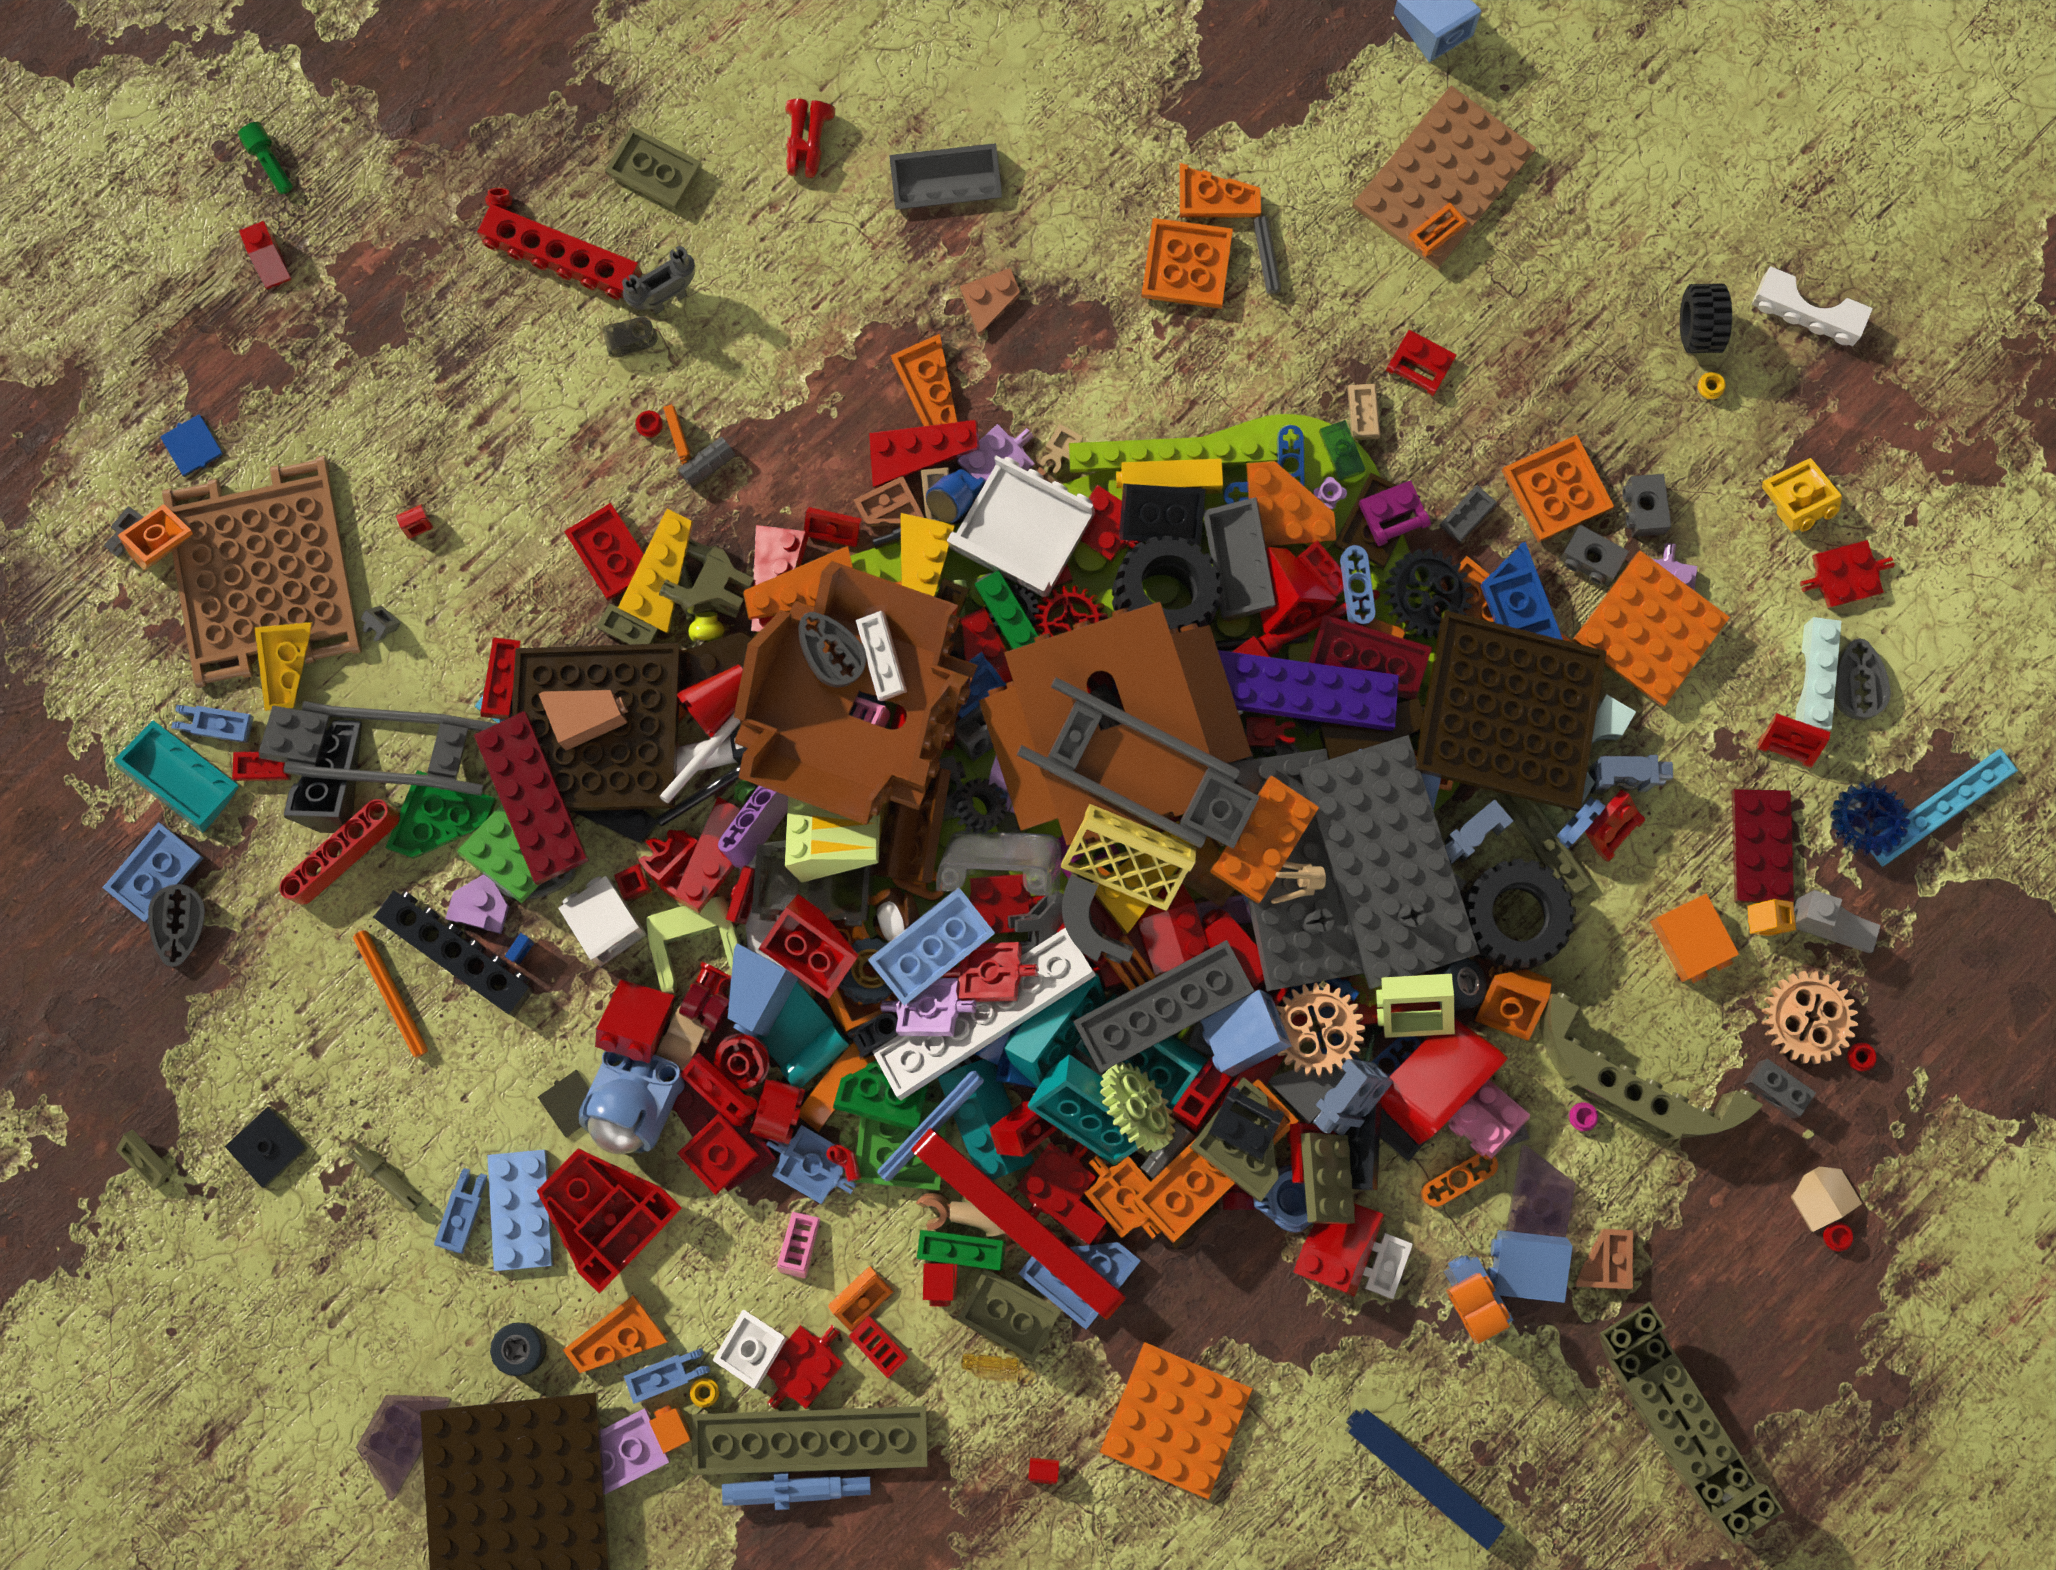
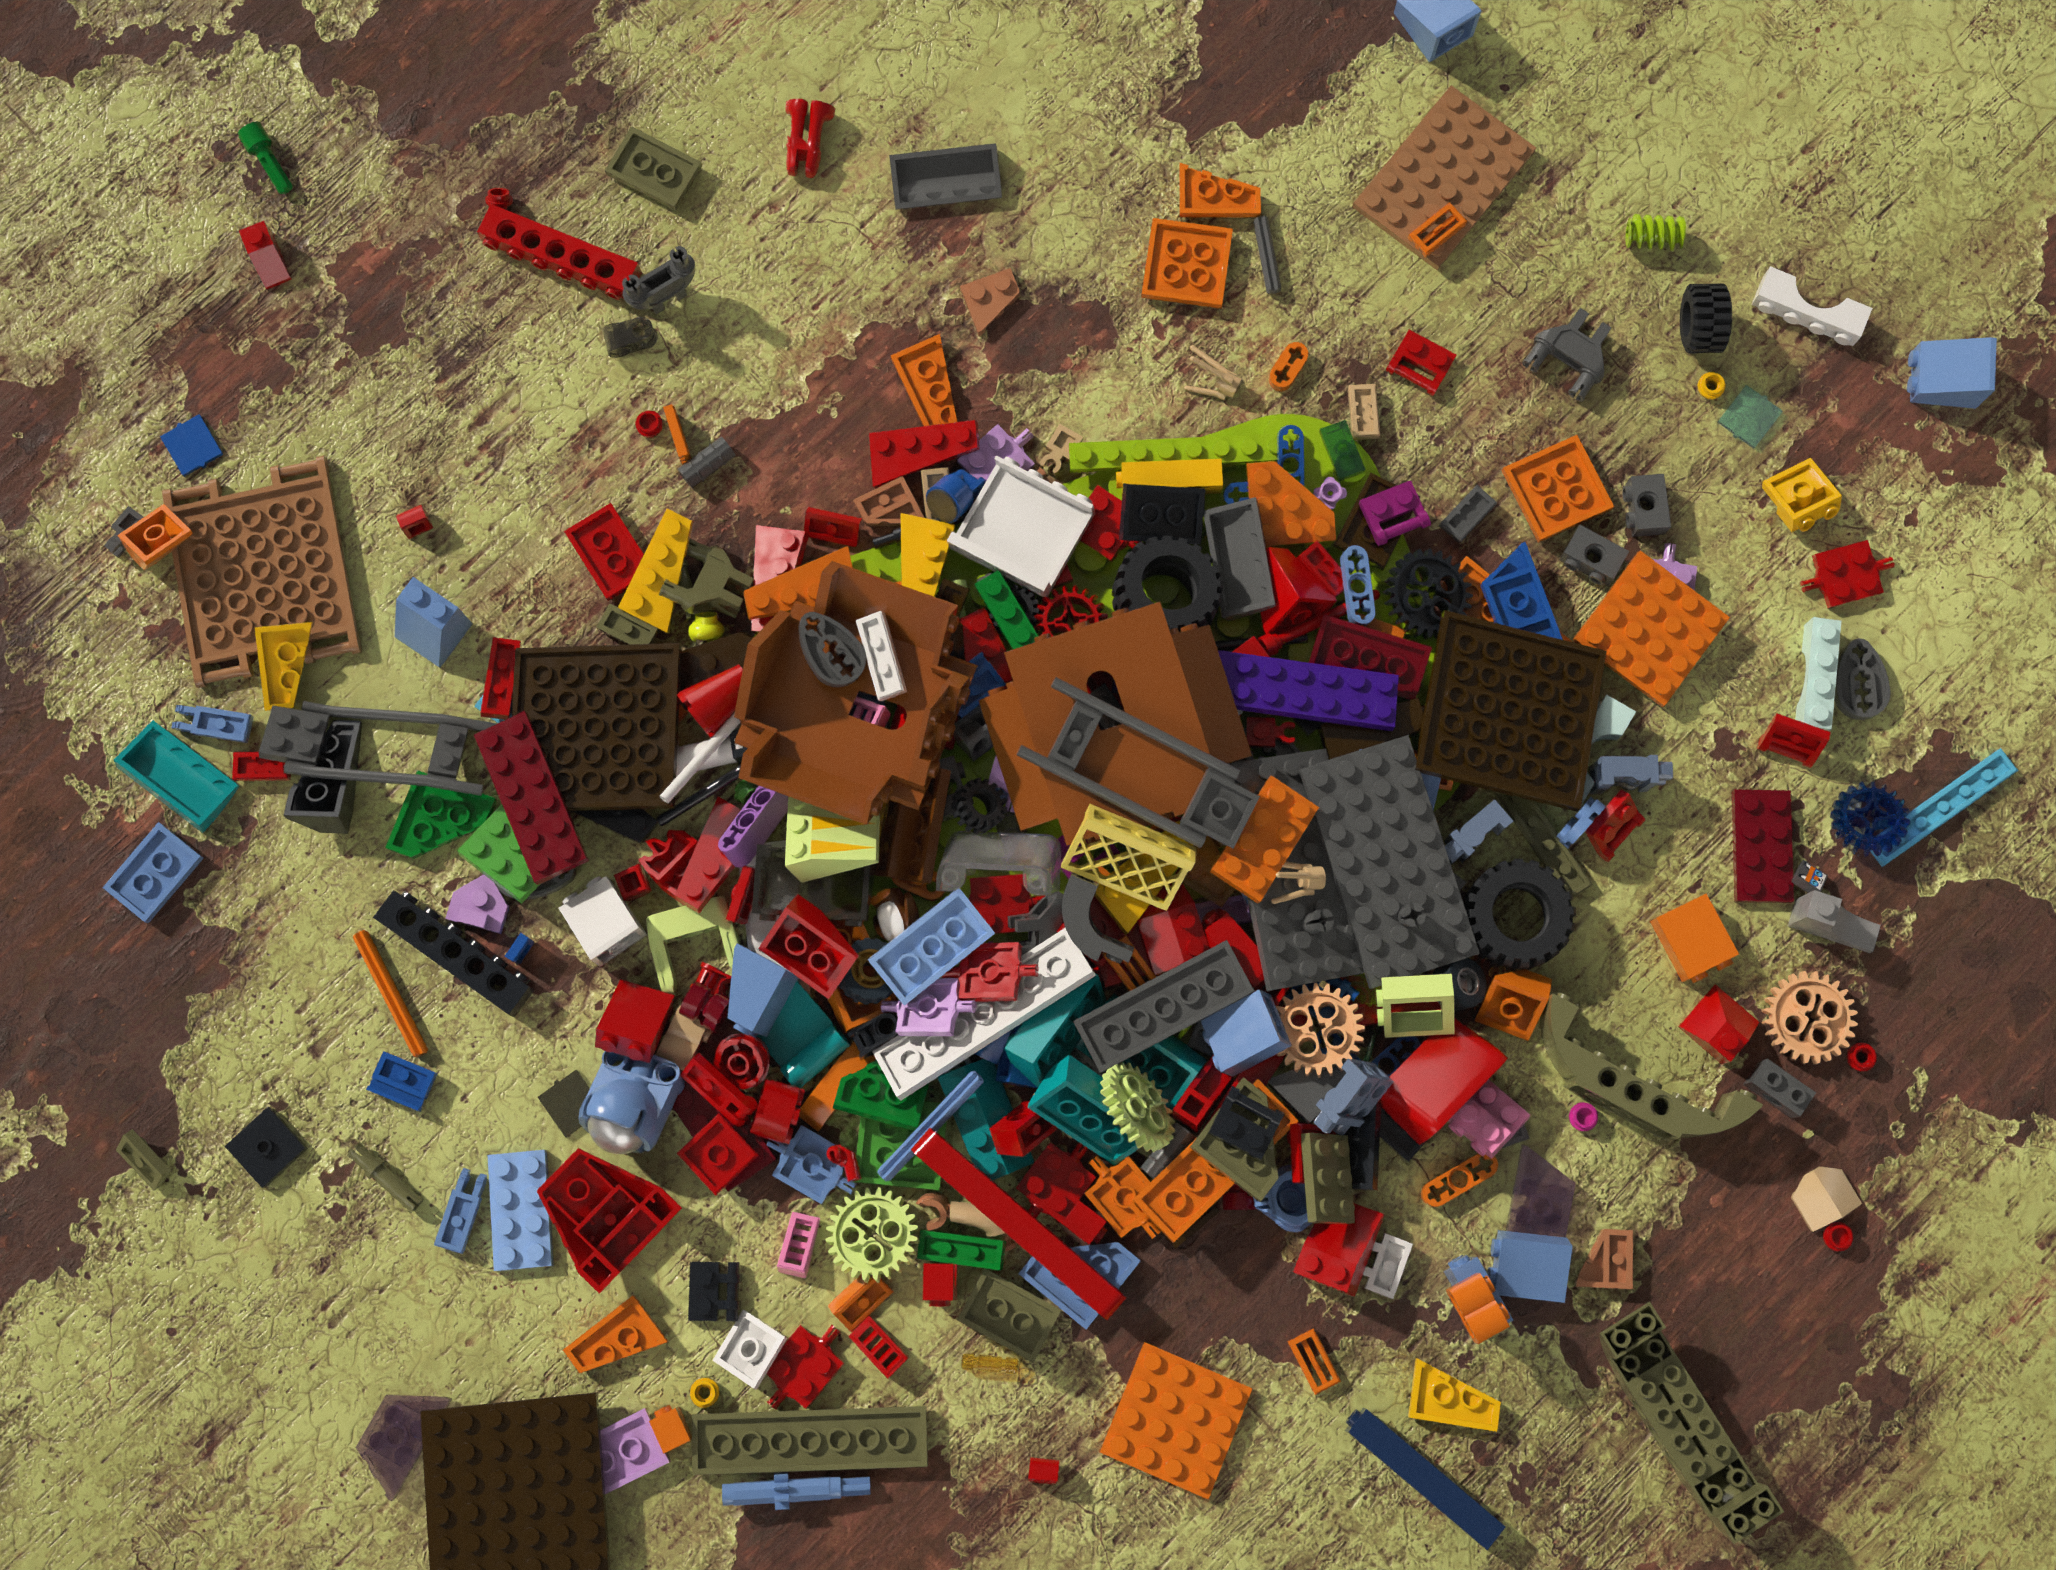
(159, 917): dark grey piece -> none
(352, 850): red beam -> none
(381, 621): dark grey tile -> none
(402, 1081): none -> blue plate
(429, 622): none -> medium blue slope
(508, 1349): black wheel -> none
(582, 714): nougat slope -> none
(663, 1376): medium blue hinge -> none
(704, 1291): none -> black plate
(856, 1255): none -> yellowish green gear
(1226, 383): none -> tan plant
(1293, 369): none -> orange beam
(1325, 1384): none -> orange tile
(1450, 1401): none -> yellow wing
(1573, 349): none -> dark grey connector
(1655, 231): none -> lime piece
(1719, 1025): none -> red slope
(1750, 416): none -> clear light blue piece
(1771, 917): light orange brick -> none
(1809, 877): none -> tile
(1952, 372): none -> medium blue slope

